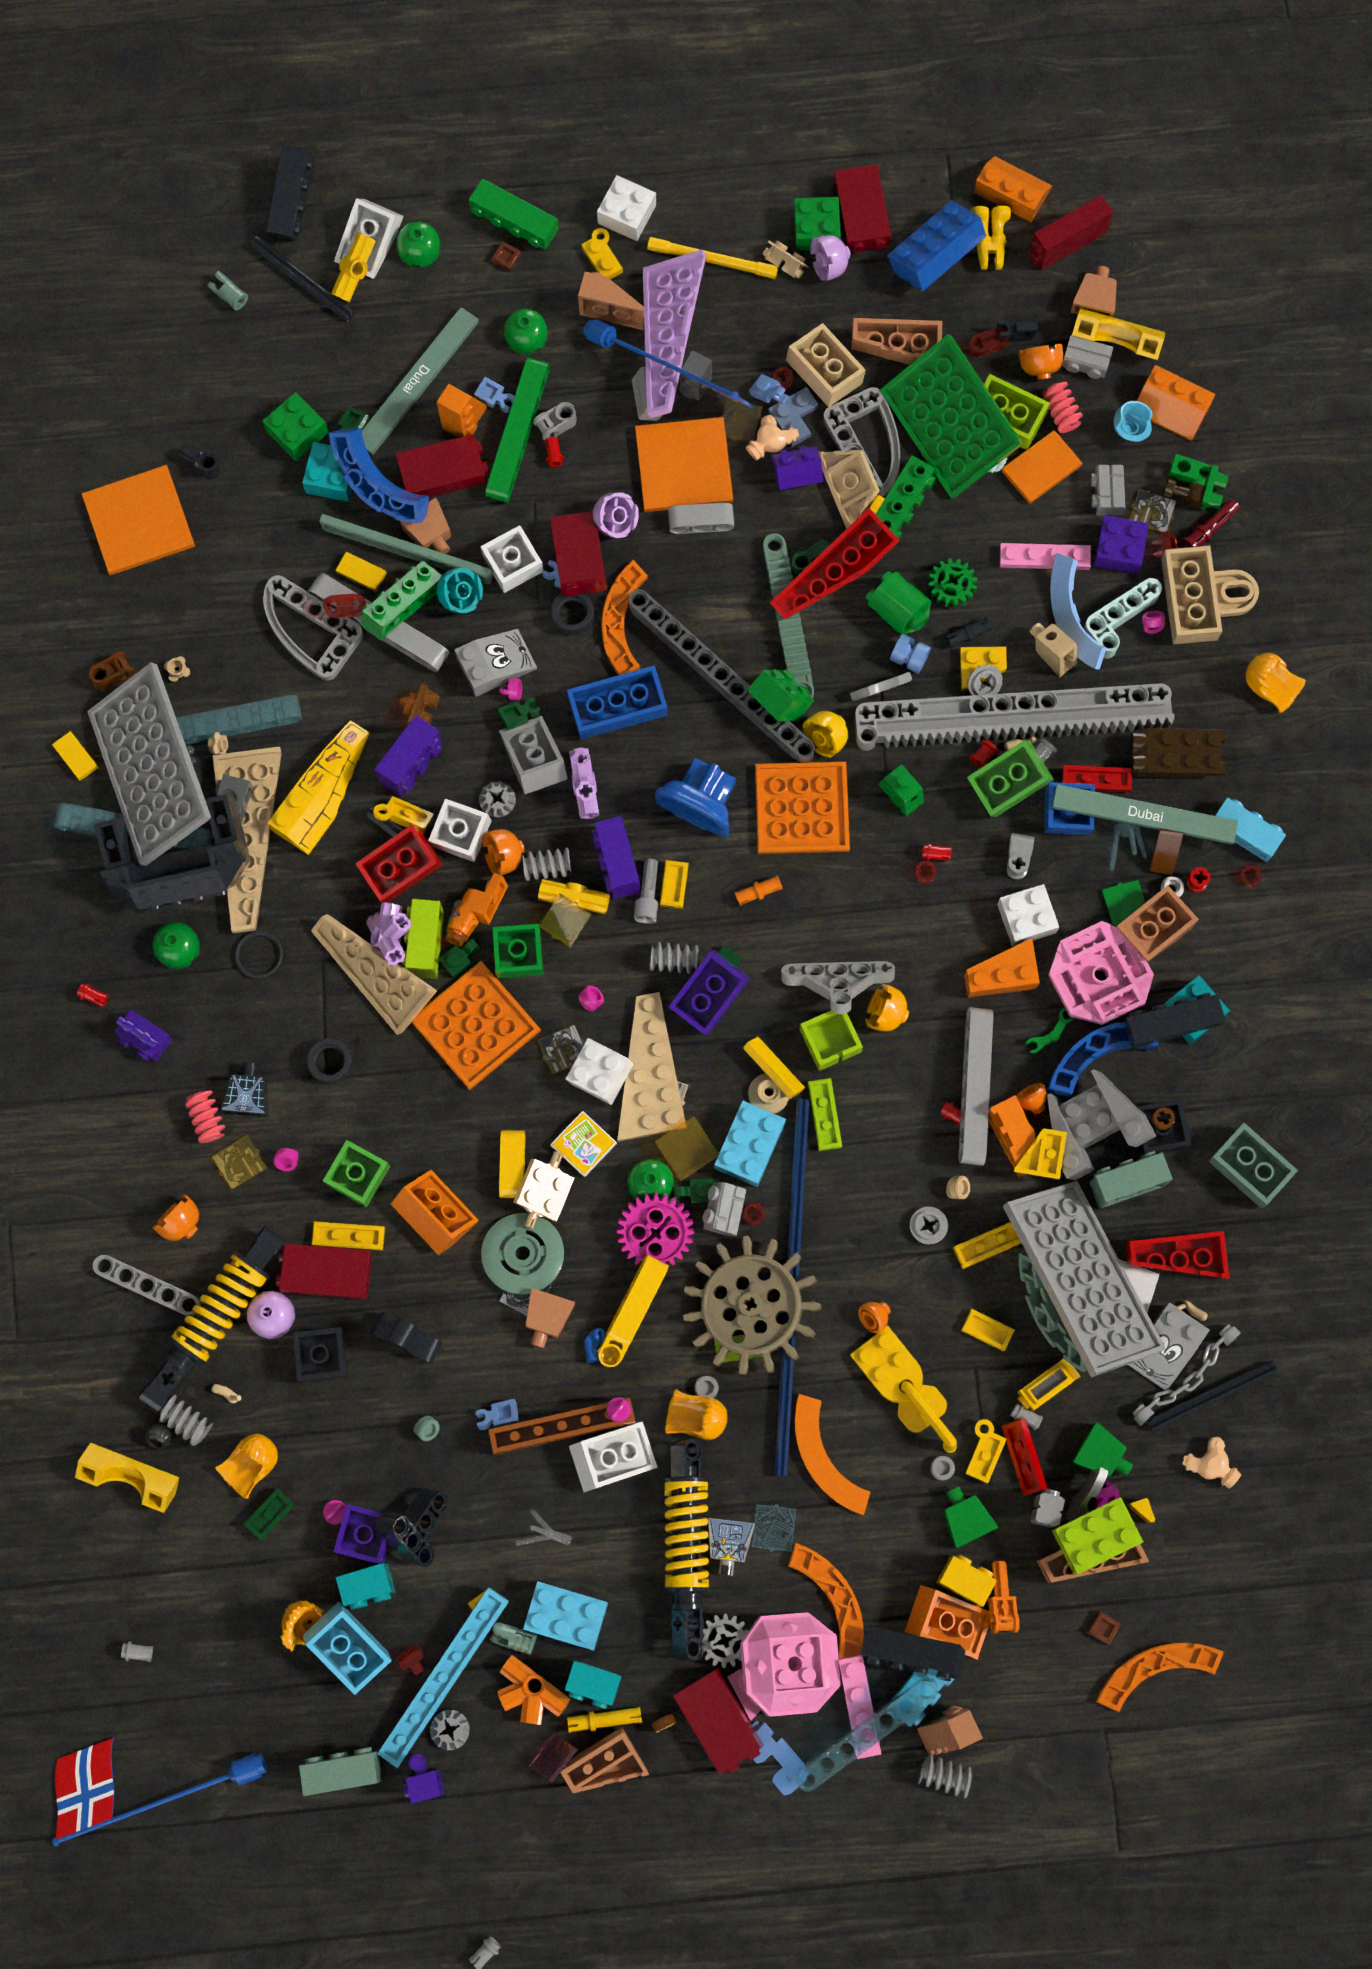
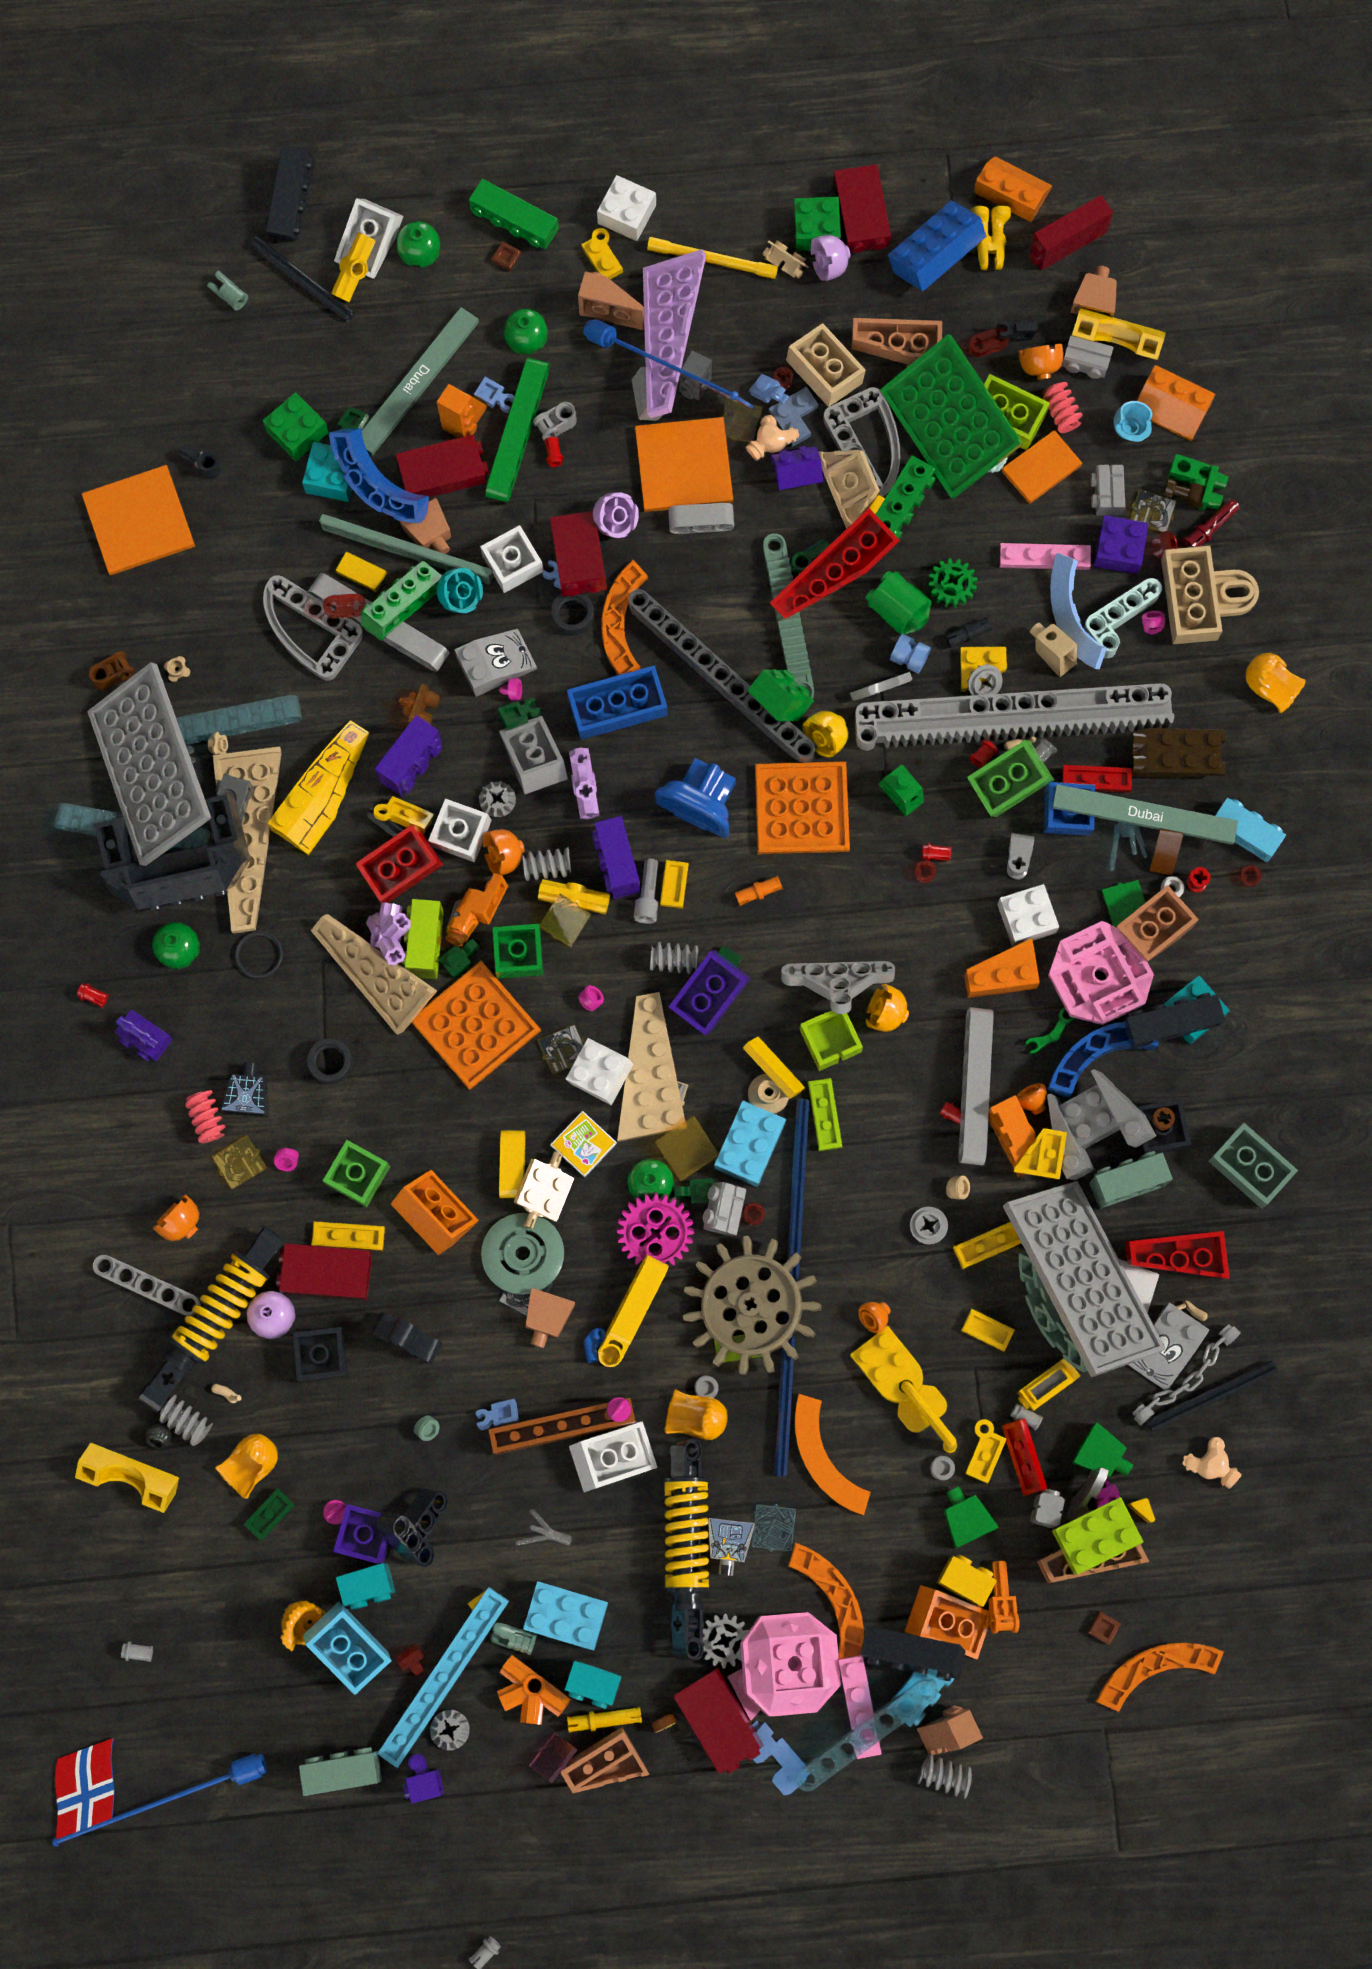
(75, 756): yellow tile -> none

